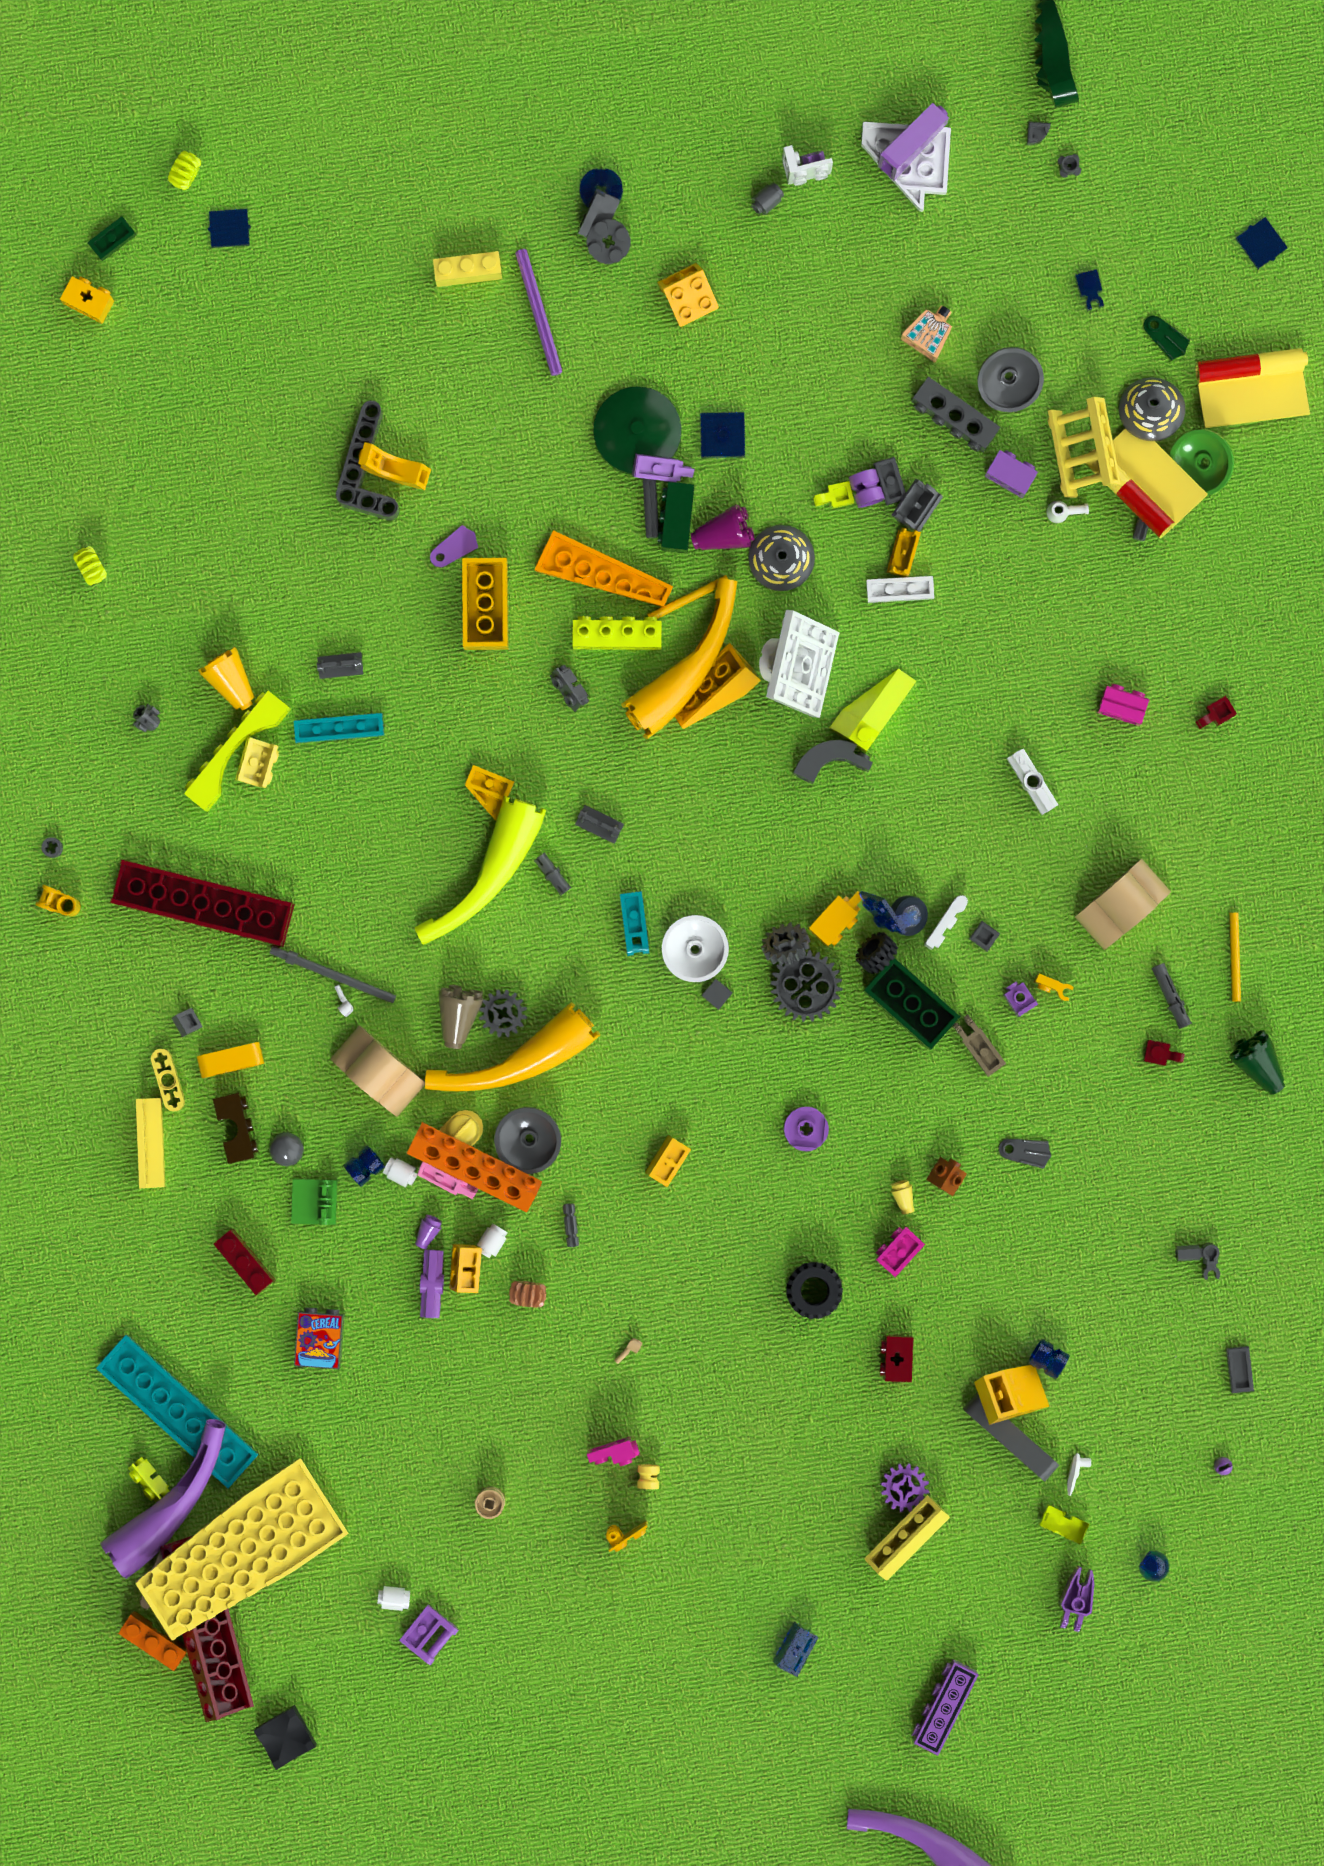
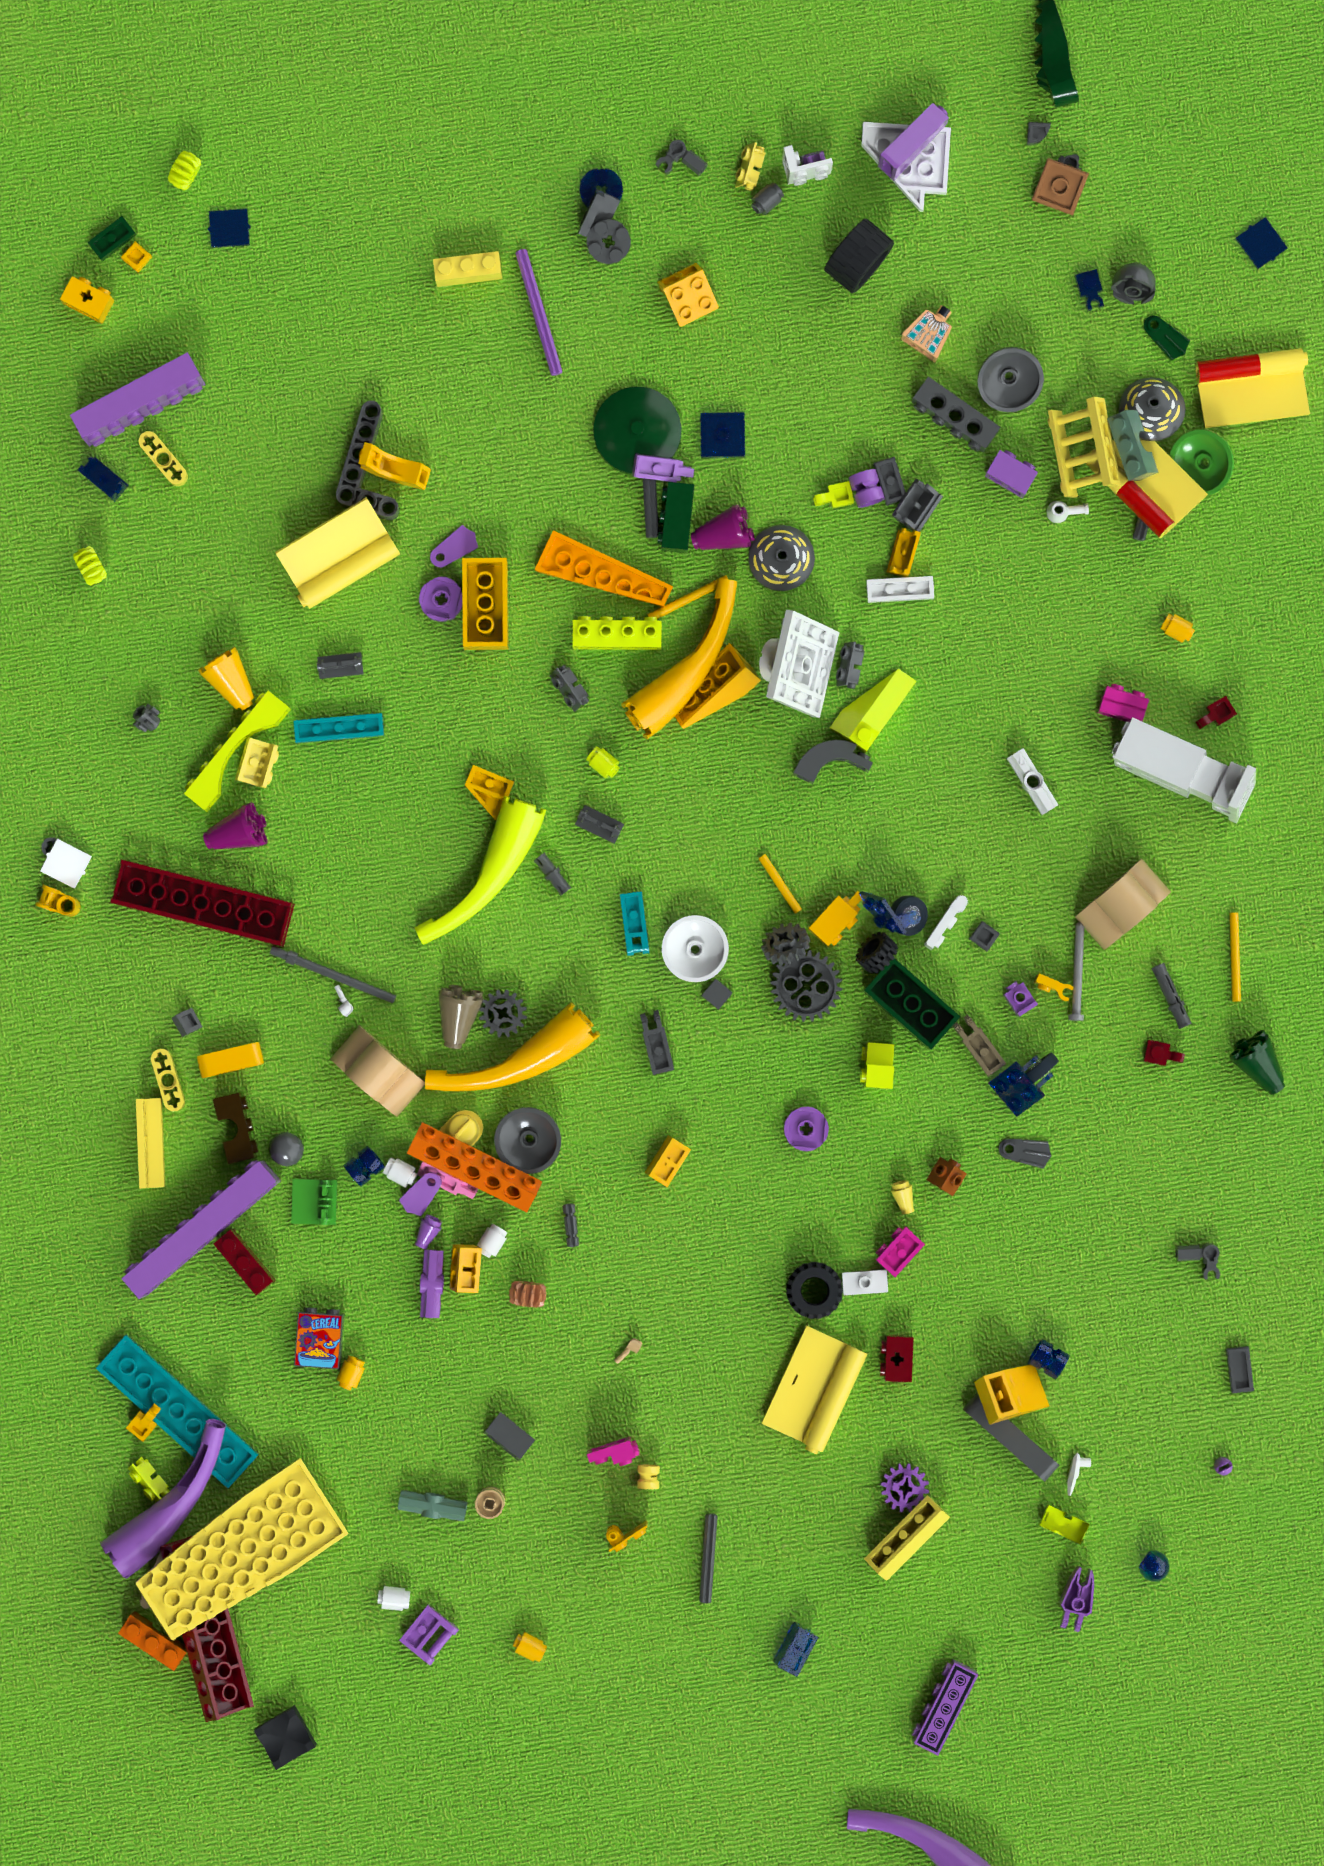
(65, 863): none -> white piece
(103, 478): none -> clear blue hinge
(136, 257): none -> yellow tile
(137, 400): none -> medium lavender brick
(142, 1423): none -> yellow plate
(148, 450): none -> light yellow beam
(201, 1229): none -> medium lavender brick
(237, 830): none -> magenta cone
(337, 553): none -> light yellow door
(350, 1373): none -> yellow brick
(421, 1194): none -> medium lavender piece
(430, 606): none -> medium lavender plate
(432, 1505): none -> sand green piece
(509, 1436): none -> dark grey hinge
(529, 1647): none -> yellow brick
(603, 762): none -> neon yellow brick
(657, 1046): none -> dark grey hinge
(689, 158): none -> dark grey bar
(708, 1558): none -> dark grey axle
(751, 157): none -> light yellow hinge
(780, 883): none -> yellow piece
(822, 1386): none -> light yellow door
(850, 654): none -> dark grey hinge
(859, 255): none -> black tyre
(864, 1282): none -> white plate
(878, 1066): none -> neon yellow brick
(1018, 1088): none -> clear blue plate
(1060, 186): none -> medium nougat plate
(1077, 976): none -> light grey bar
(1135, 283): none -> dark grey cylinder
(1135, 459): none -> sand green arch
(1177, 628): none -> yellow brick
(1183, 768): none -> white brick

